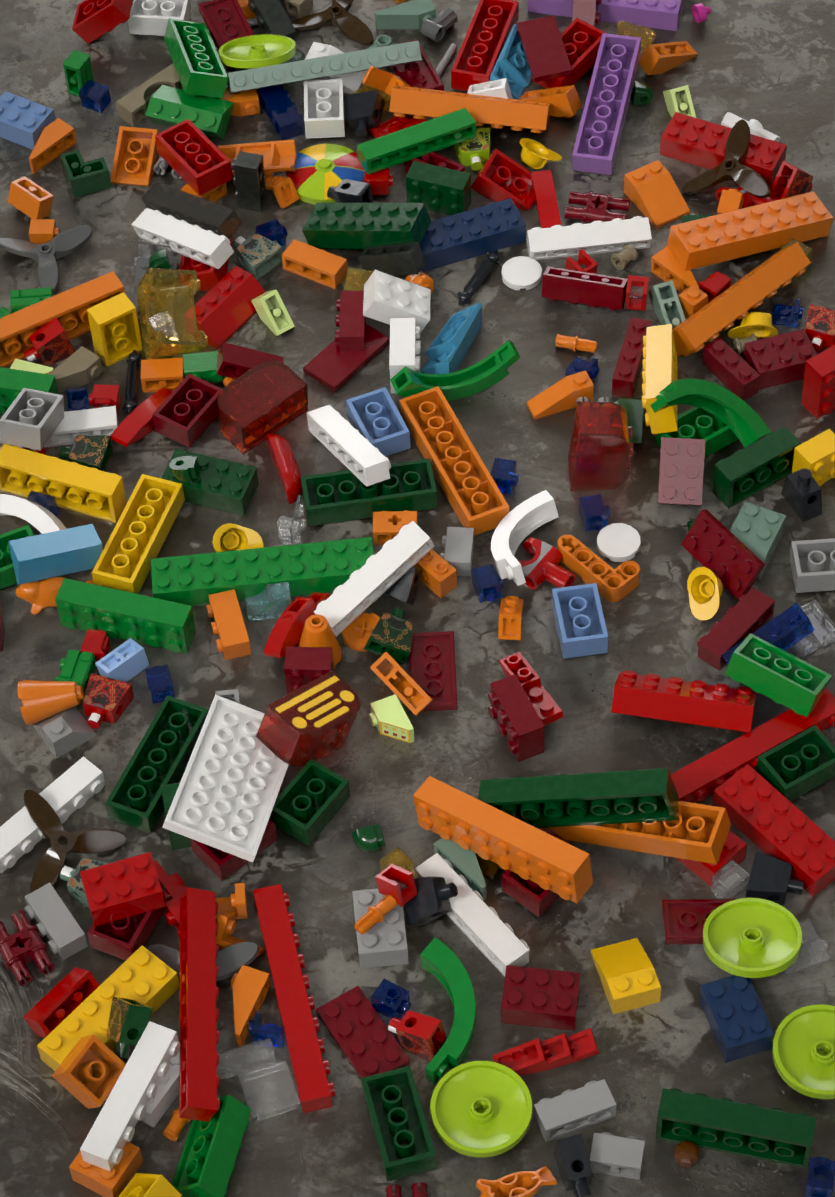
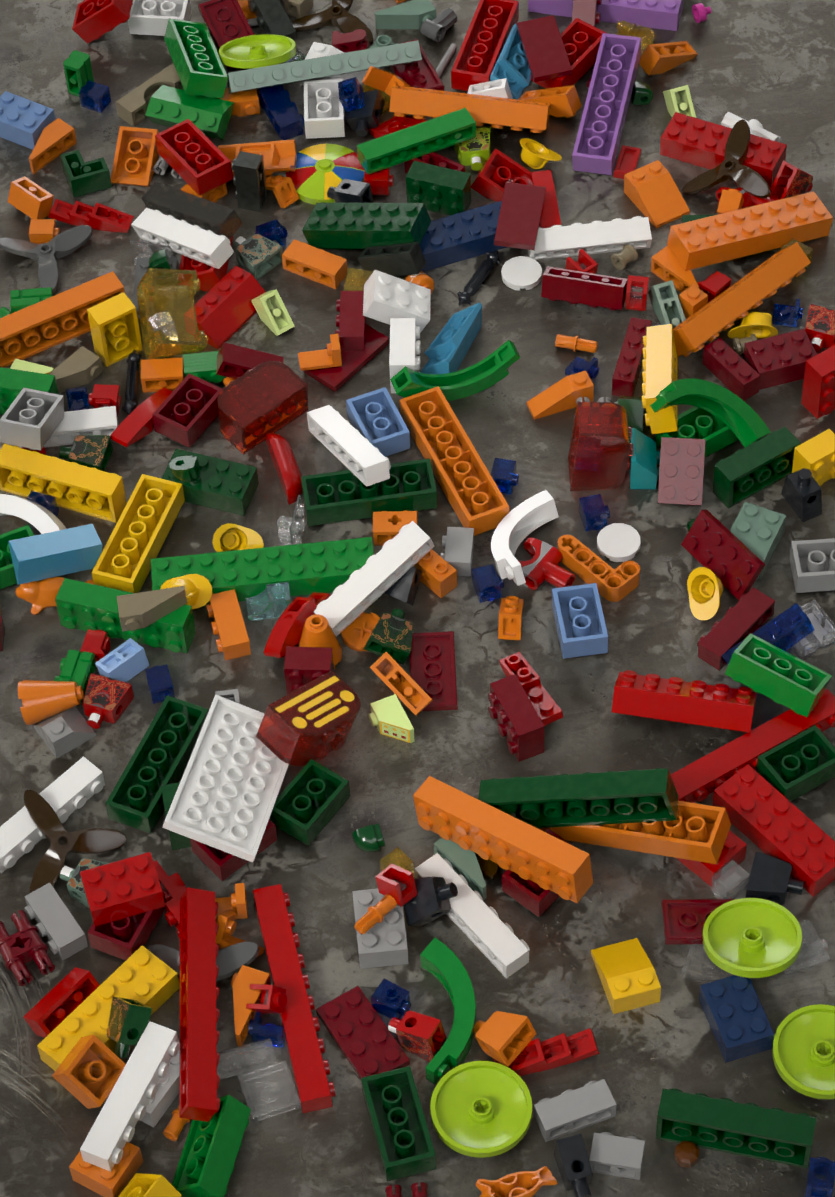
(49, 344): red torso -> none
(97, 217): none -> red slope
(145, 608): none -> dark tan slope
(197, 589): none -> yellow piece
(272, 999): none -> red window
(322, 358): none -> orange bracket
(350, 41): none -> dark red leg
(351, 94): none -> clear blue brick
(504, 1035): none -> orange torso
(520, 216): none -> dark red tile
(540, 998): dark red brick -> none
(596, 207): dark red pin -> none
(627, 161): none -> red tile
(643, 462): none -> teal slope

